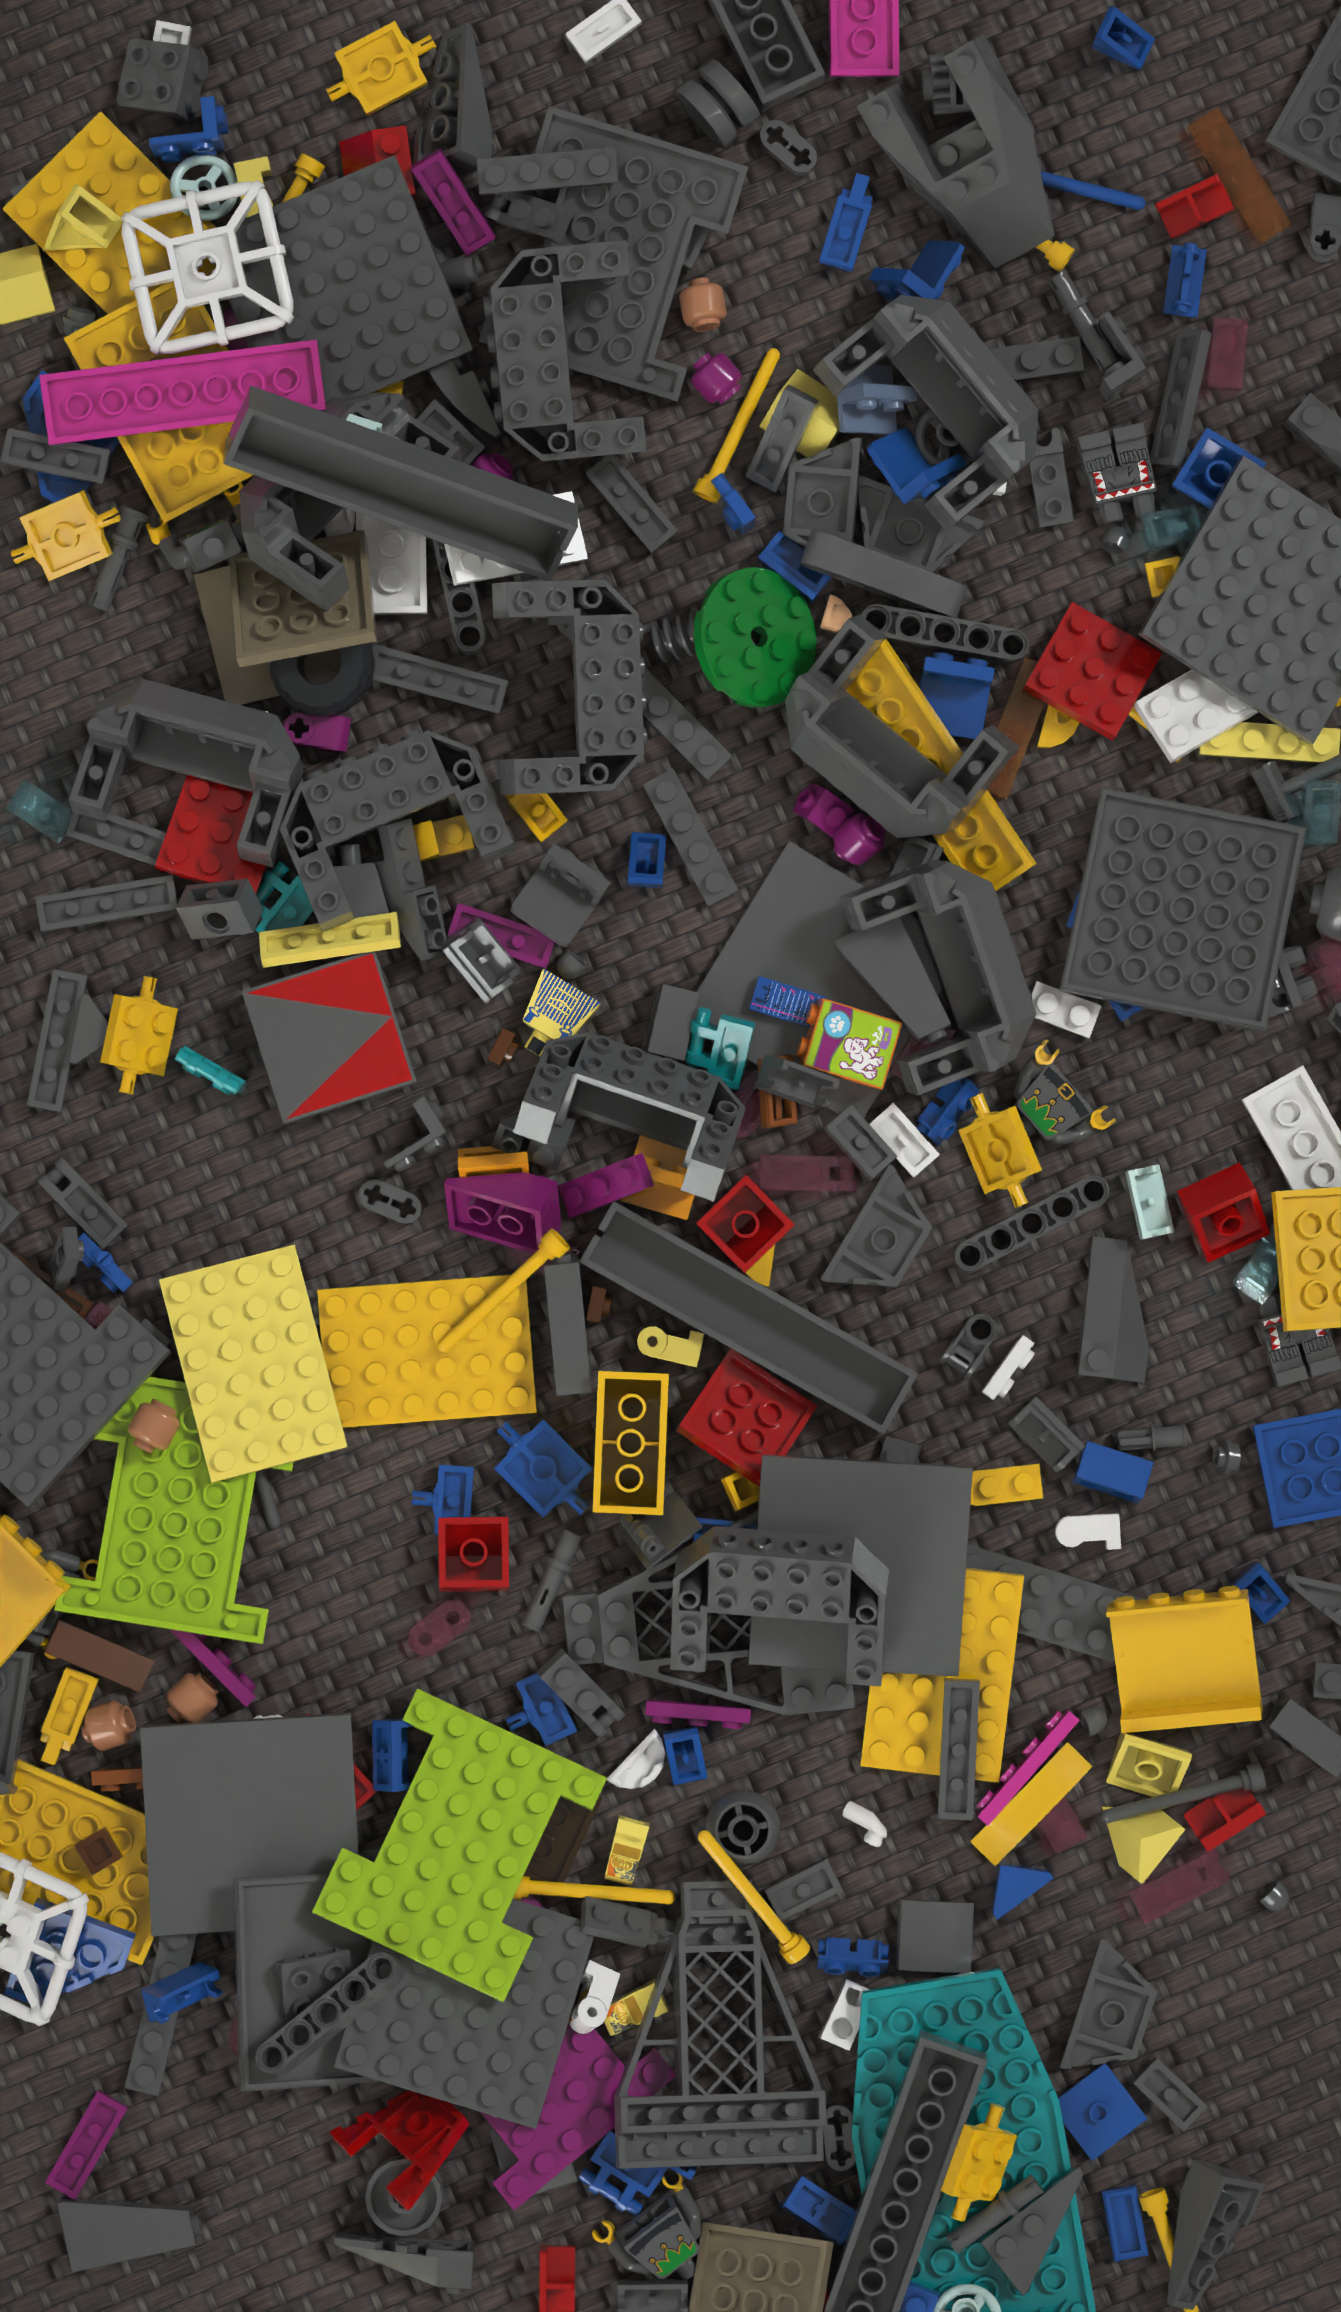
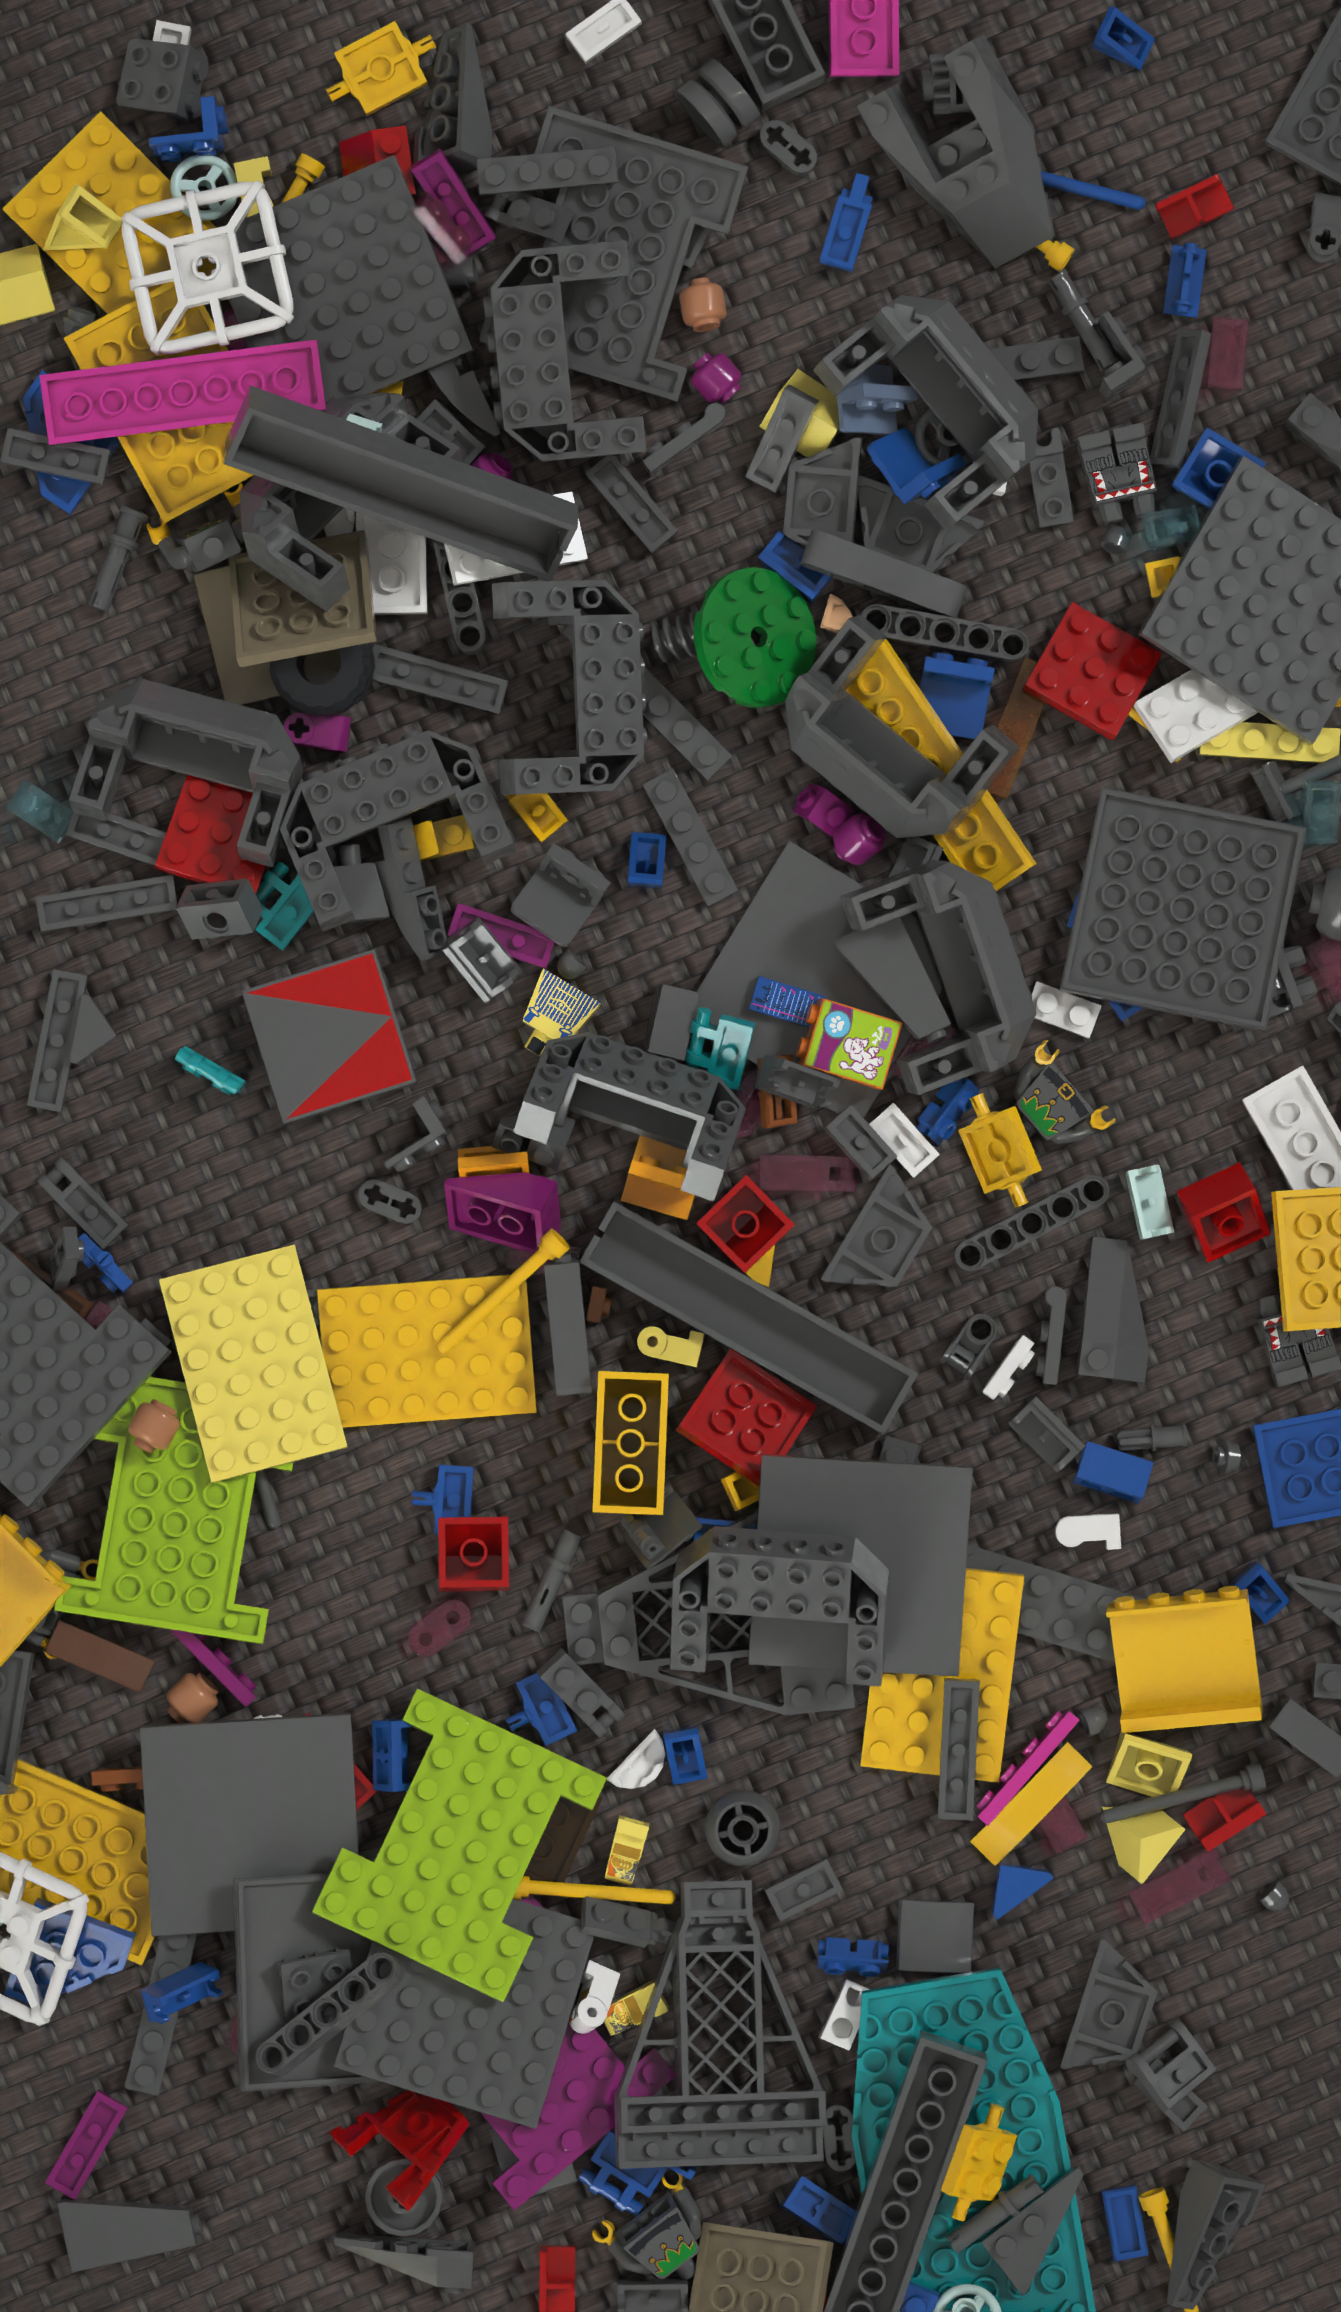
(65, 535): yellow plate -> none
(67, 1712): yellow hinge -> none
(98, 1850): reddish brown plate -> none
(108, 1725): nougat head -> none
(138, 1035): yellow plate -> none
(311, 943): light yellow plate -> none
(436, 220): none -> clear pink plate
(504, 1048): reddish brown plate -> none
(543, 1468): blue plate -> none
(606, 1185): magenta plate -> none
(685, 438): none -> dark grey plate
(697, 1713): magenta plate -> none
(704, 487): yellow piece -> none
(735, 509): blue plate -> none
(792, 1946): yellow piece -> none
(868, 1820): white arm -> none
(926, 275): blue bracket -> none
(1006, 1485): yellow hinge -> none
(1052, 1332): none -> dark grey plate
(1056, 728): yellow plate -> none
(1099, 2111): blue plate -> none
(1179, 2074): none -> dark grey plate
(1239, 176): clear orange plate -> none
(1259, 1272): clear light blue slope -> none

